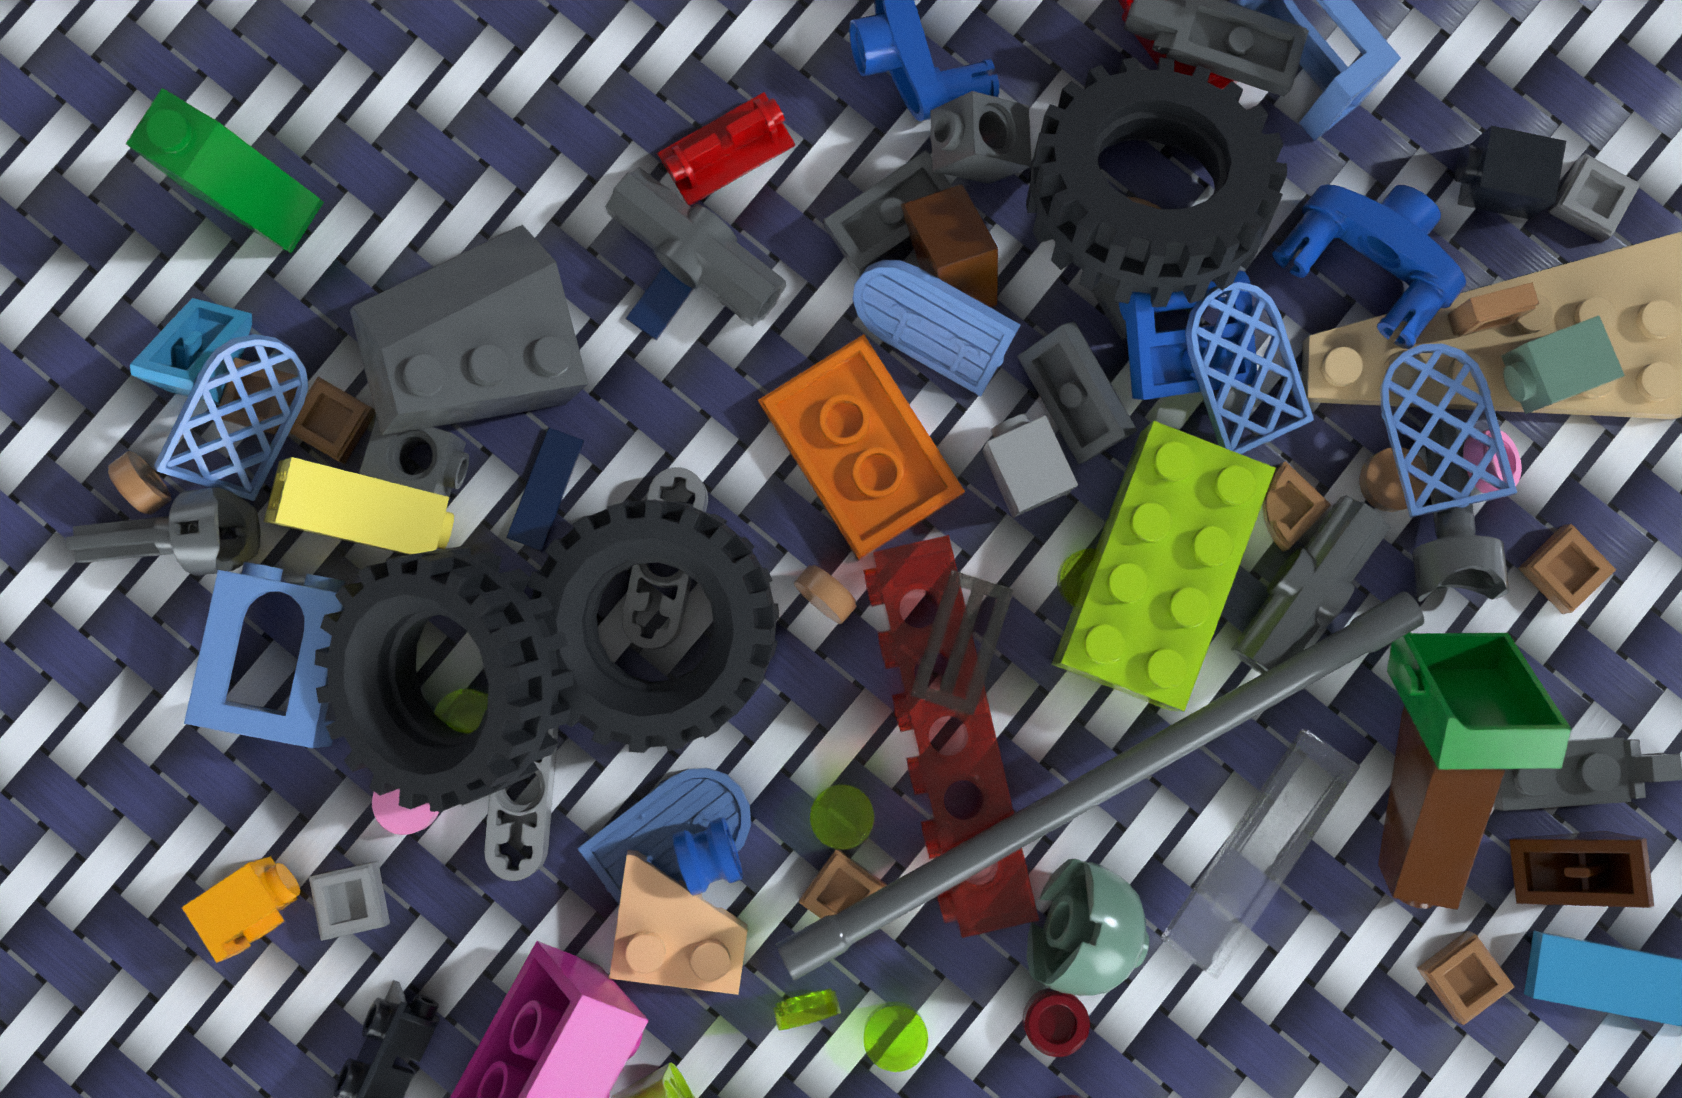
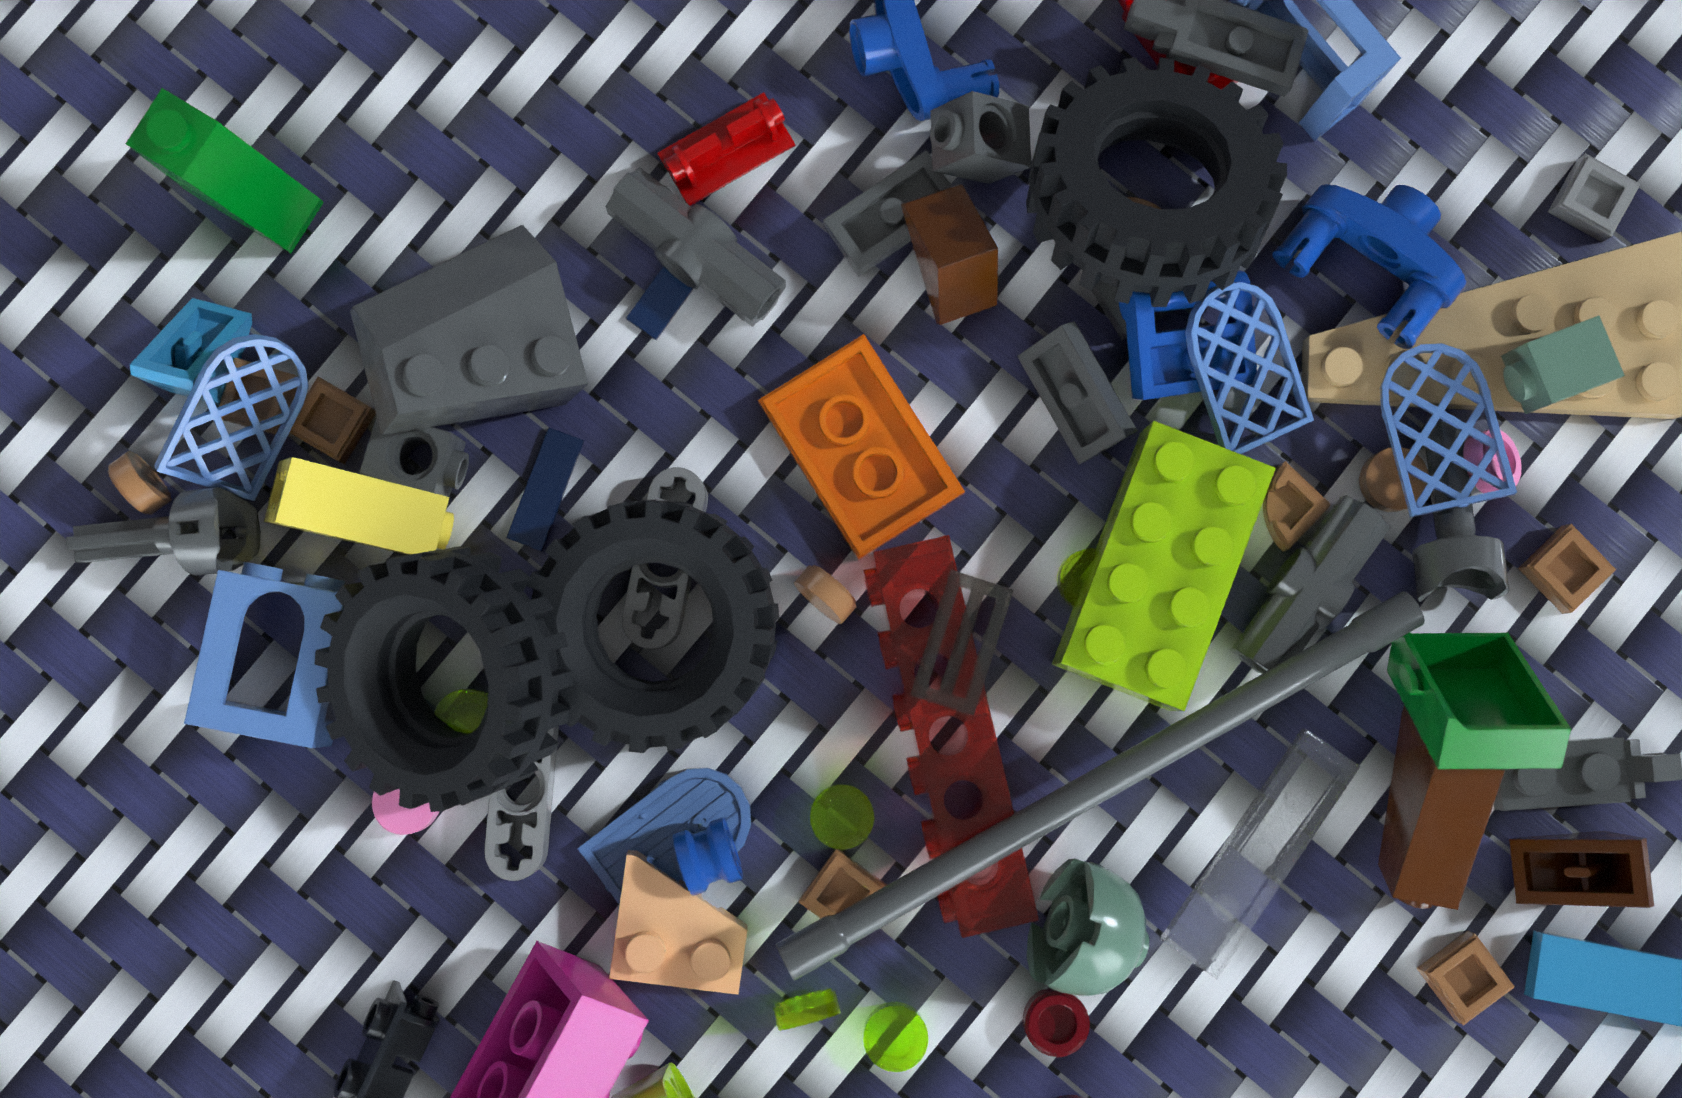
(242, 907): light orange brick -> none
(349, 900): light grey tile -> none
(933, 322): medium blue window -> none
(1028, 464): light grey brick -> none
(1493, 309): medium nougat tile -> none
(1510, 172): black brick -> none

